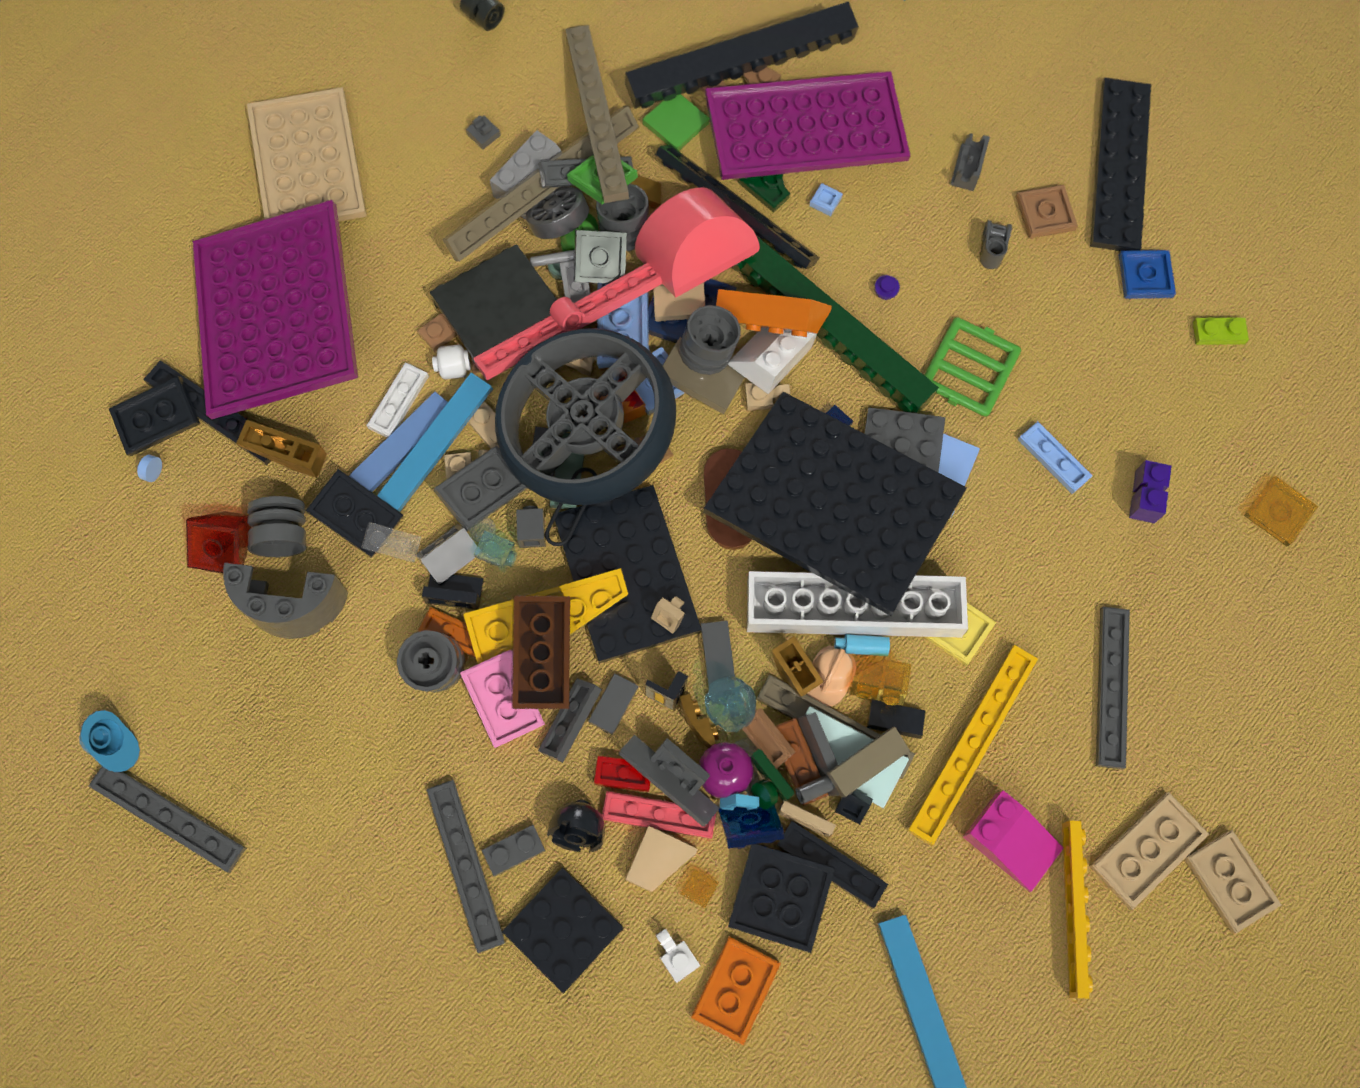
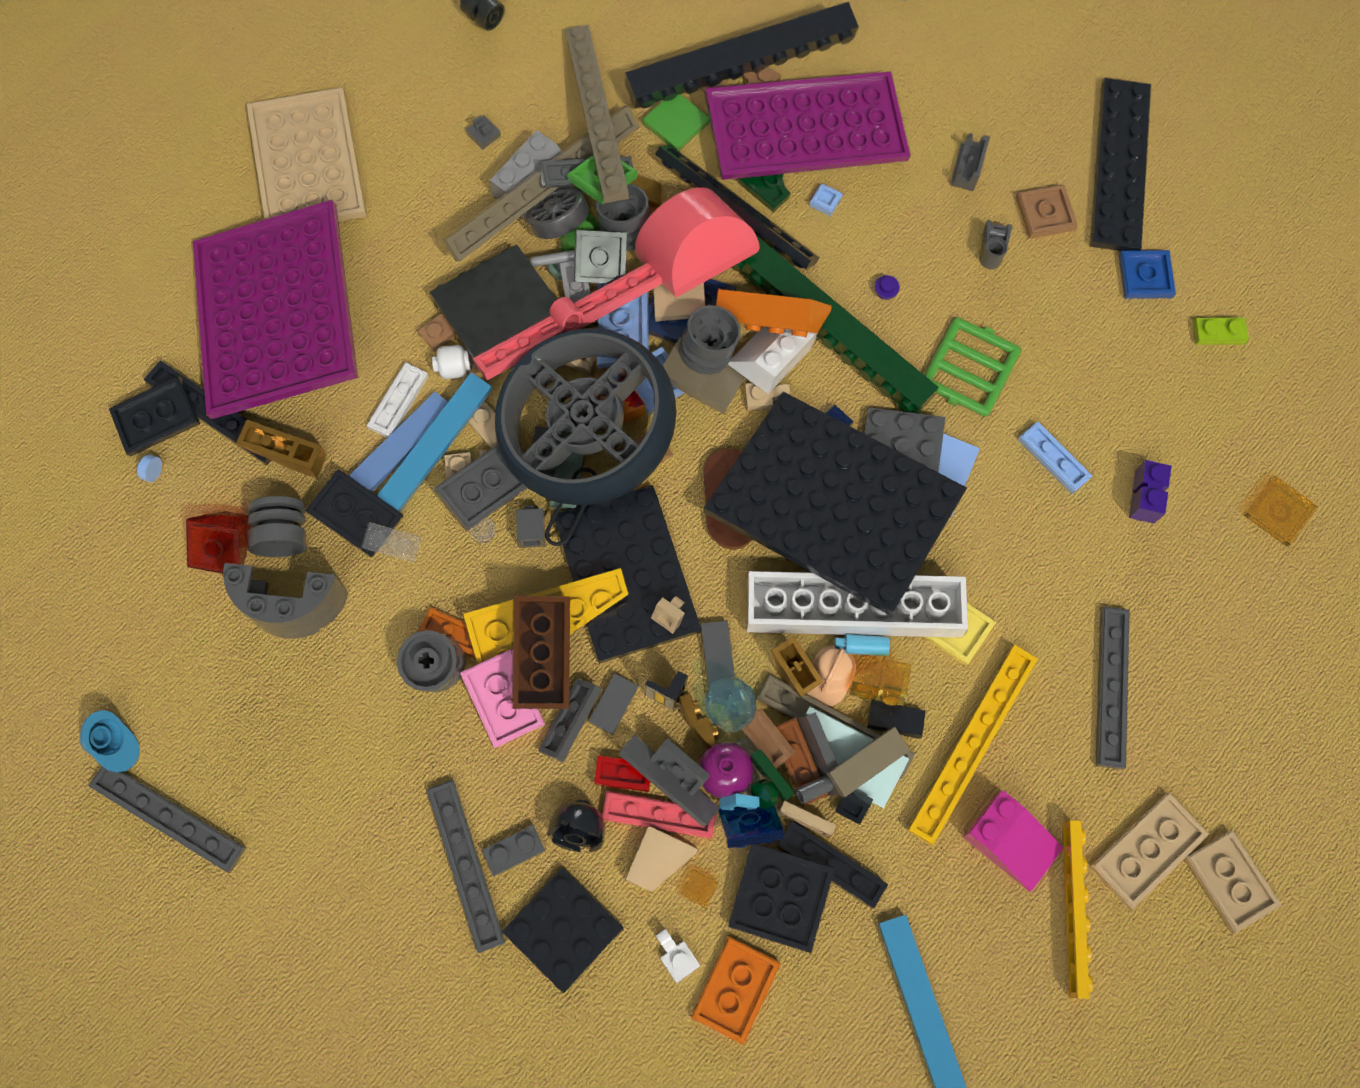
(448, 553): light grey panel -> none
(454, 592): black panel -> none
(496, 551): clear light blue bracket -> none

